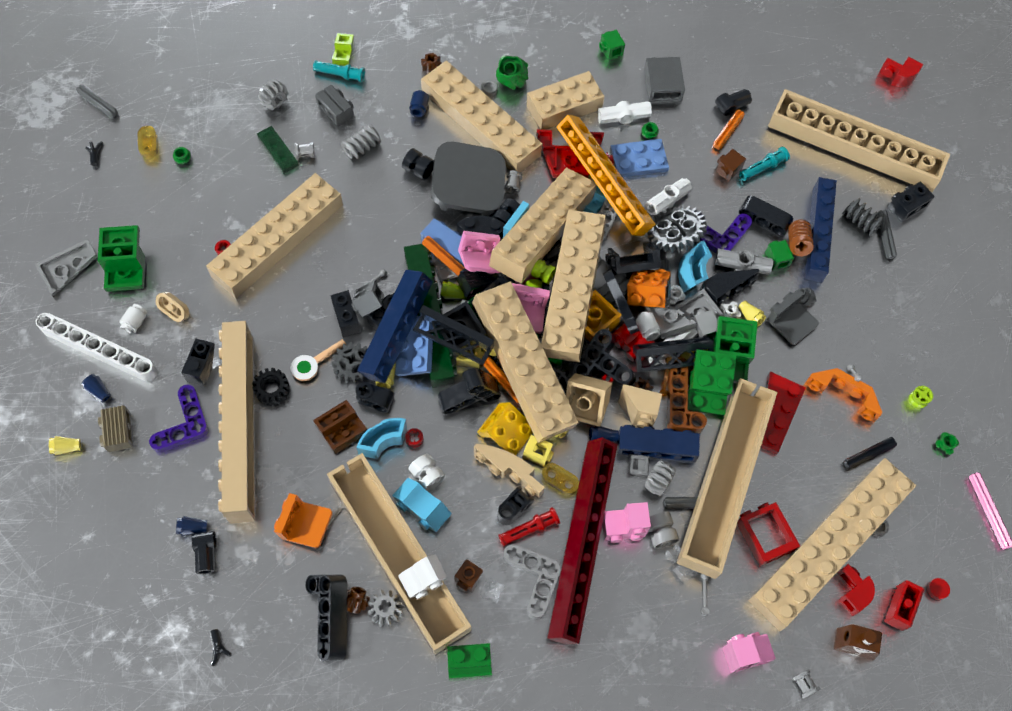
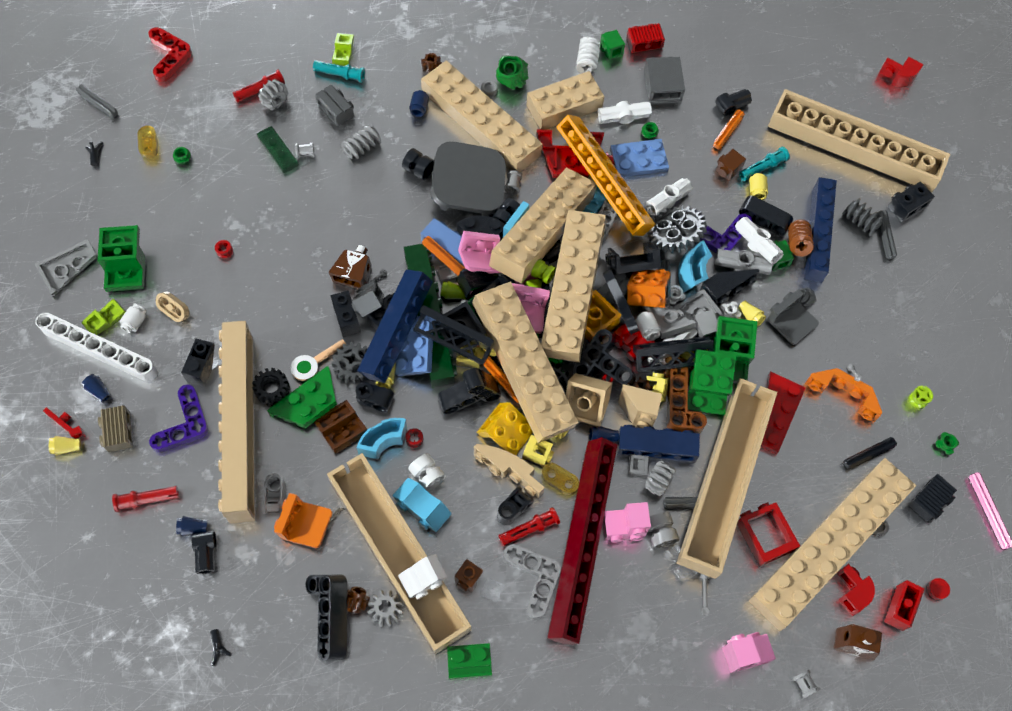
(76, 432): none -> red piece
(105, 318): none -> lime slope
(135, 499): none -> red pin
(167, 70): none -> red beam
(254, 88): none -> red pin
(273, 497): none -> light grey piece
(275, 235): tan brick -> none
(307, 401): none -> green wing
(352, 268): none -> reddish brown torso
(588, 55): none -> white piece
(645, 38): none -> red brick
(662, 384): none -> light yellow bracket
(759, 186): none -> light yellow brick
(759, 240): none -> white piece
(933, 497): none -> black brick

